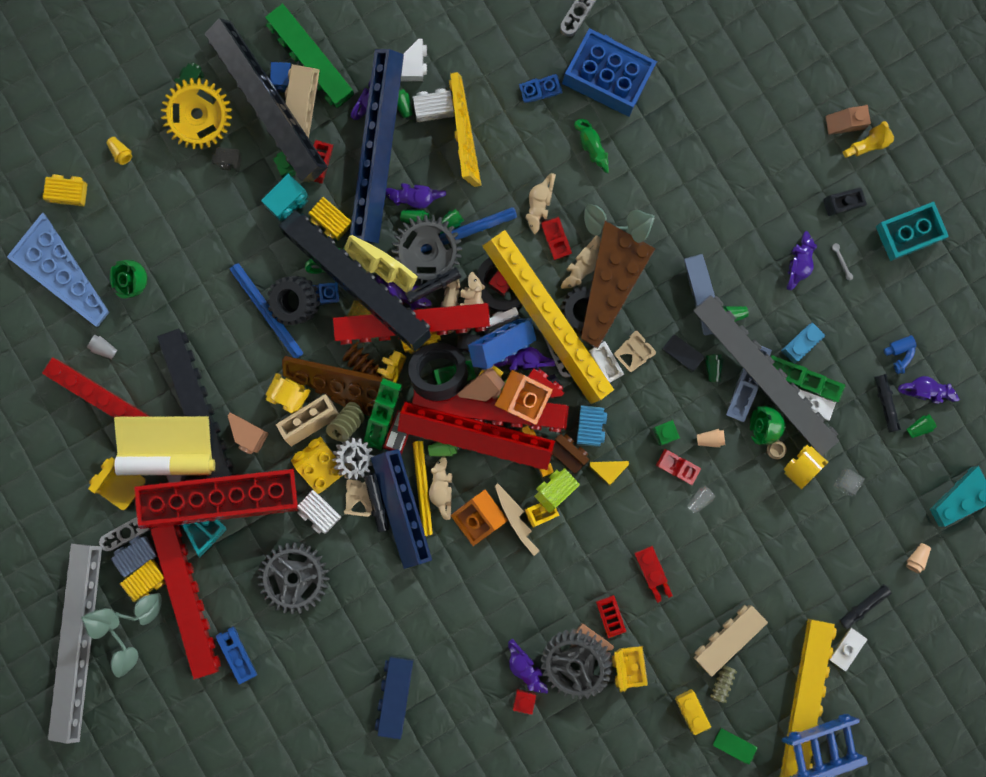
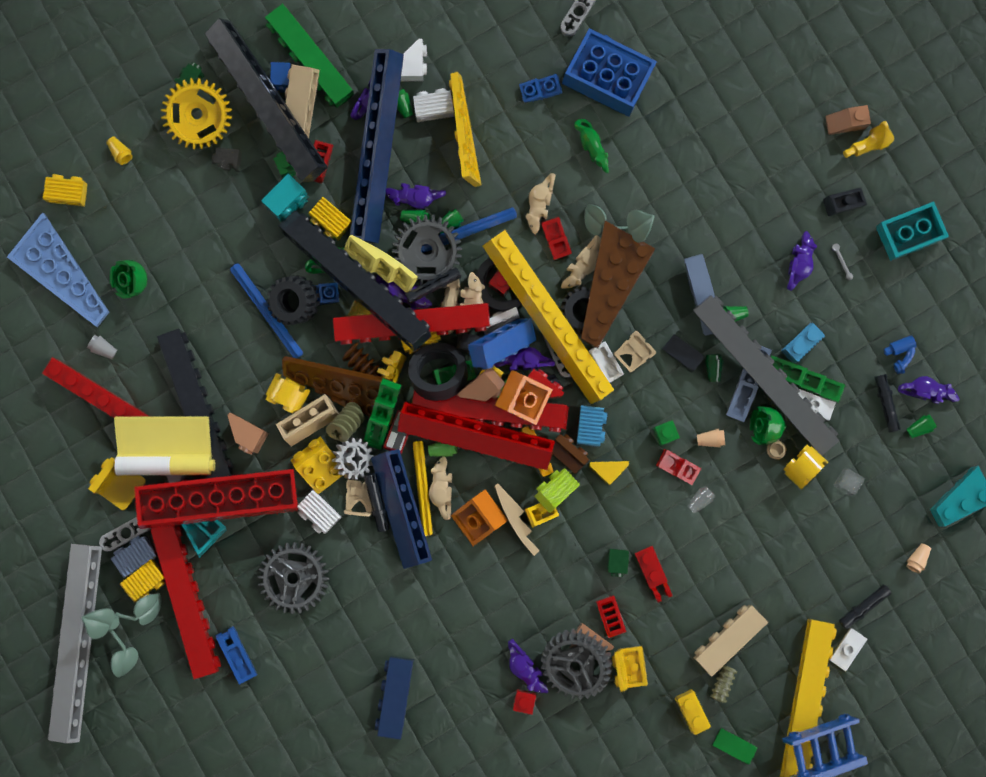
(618, 562): none -> dark green brick

